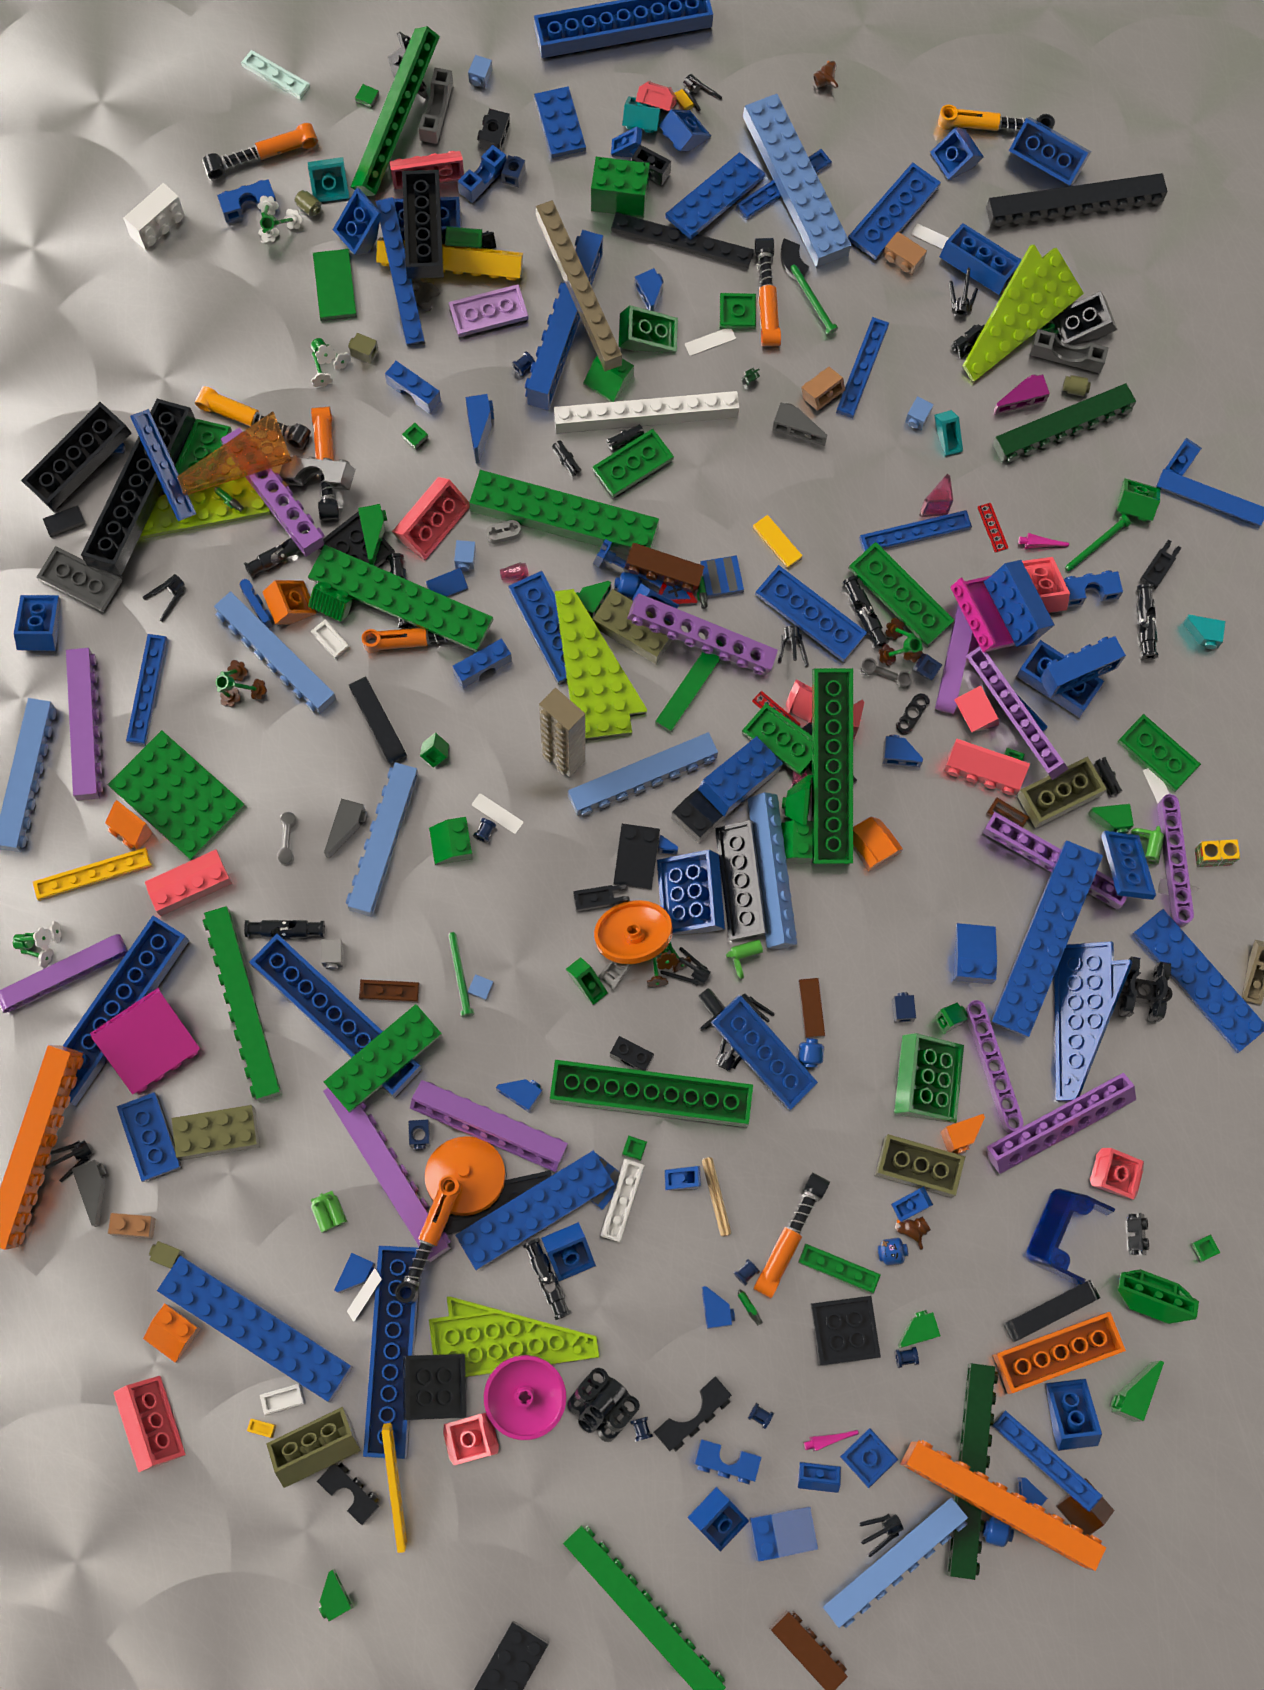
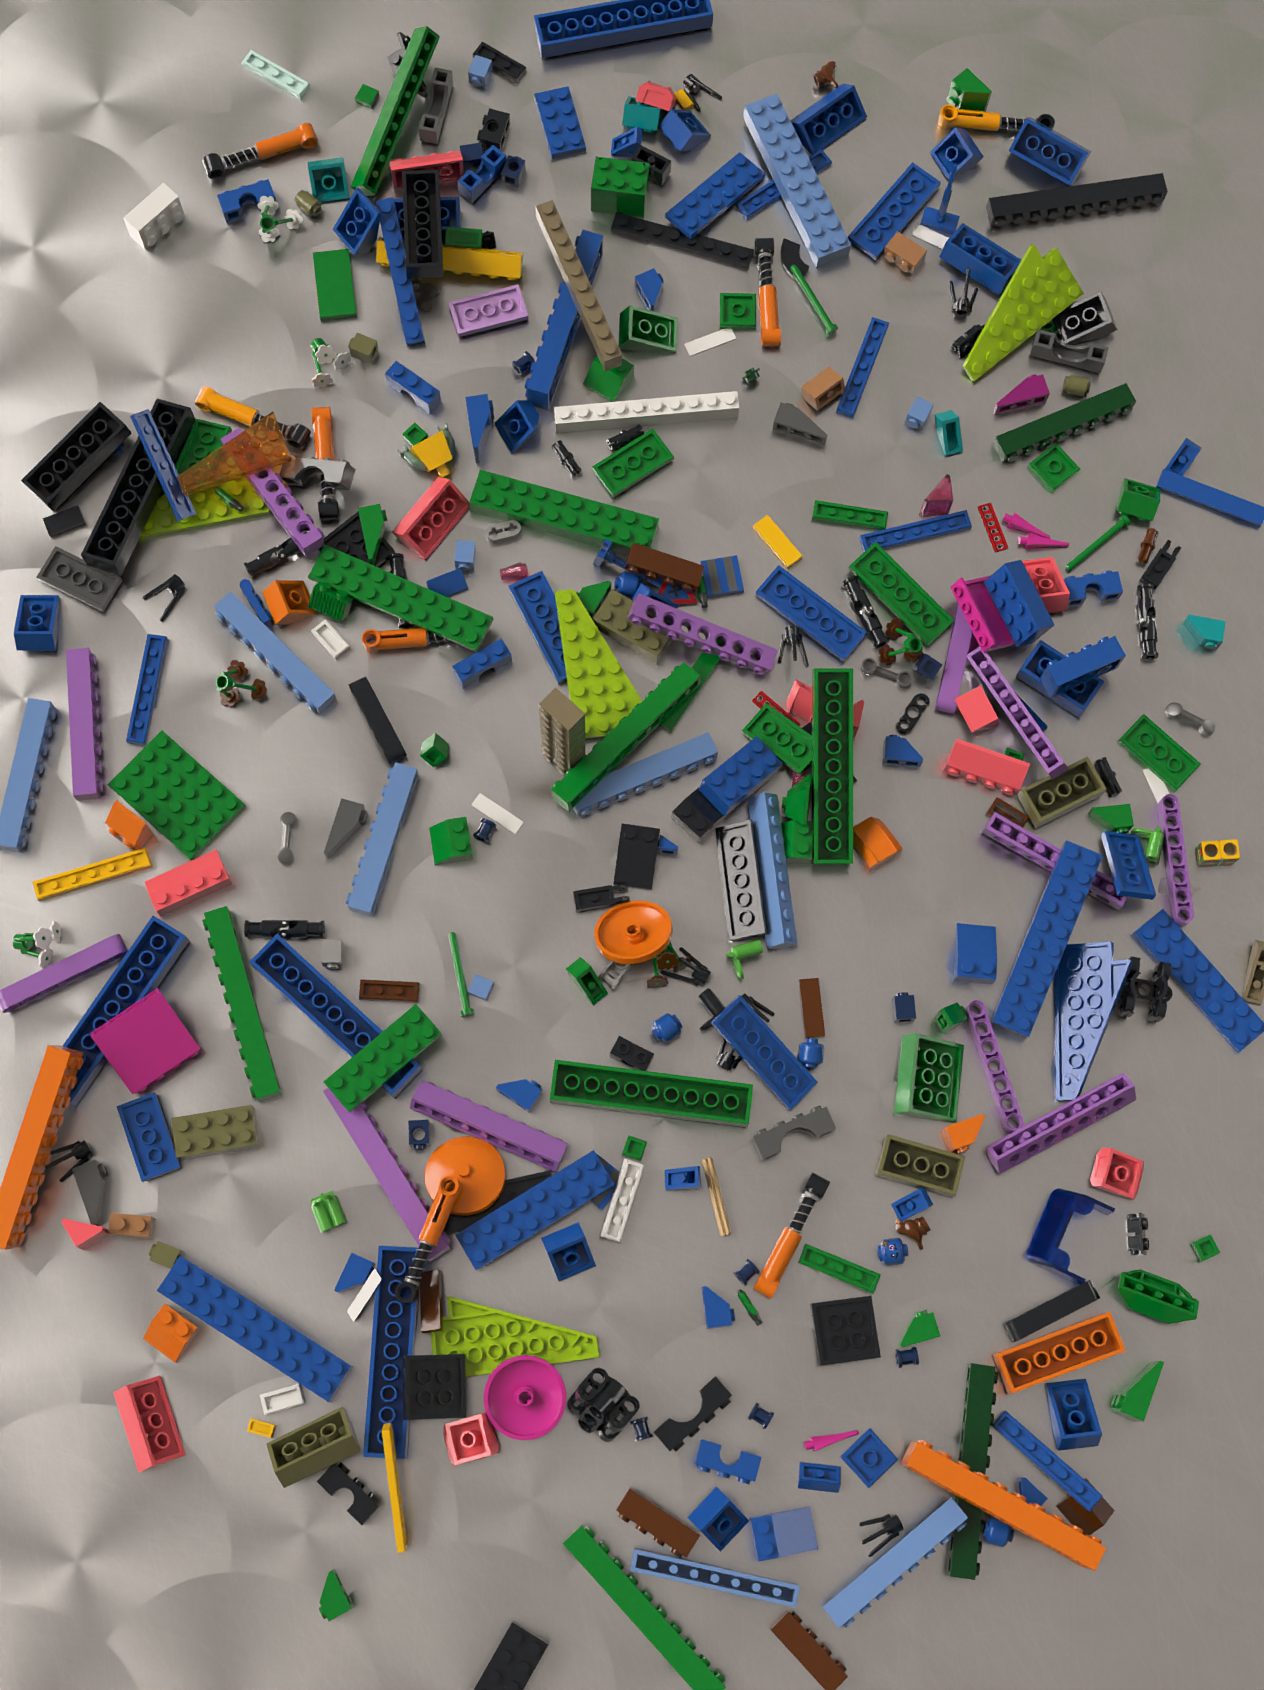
(84, 1234): none -> coral slope
(431, 1301): none -> reddish brown tile
(432, 452): none -> yellow torso
(471, 155): none -> dark blue brick
(500, 62): none -> black tile
(518, 423): none -> blue slope
(541, 1265): black piece -> none
(625, 737): none -> green brick
(658, 1523): none -> reddish brown brick
(667, 1027): none -> blue head
(692, 892): blue slope -> none
(715, 1577): none -> medium blue brick
(817, 1123): none -> dark grey arch
(829, 118): none -> blue slope
(850, 515): none -> green tile
(941, 219): none -> blue piece
(968, 92): none -> green slope
(1018, 523): none -> dark pink piece
(1054, 467): none -> green tile
(1147, 545): none -> reddish brown axle
(1206, 726): none -> flat silver bar

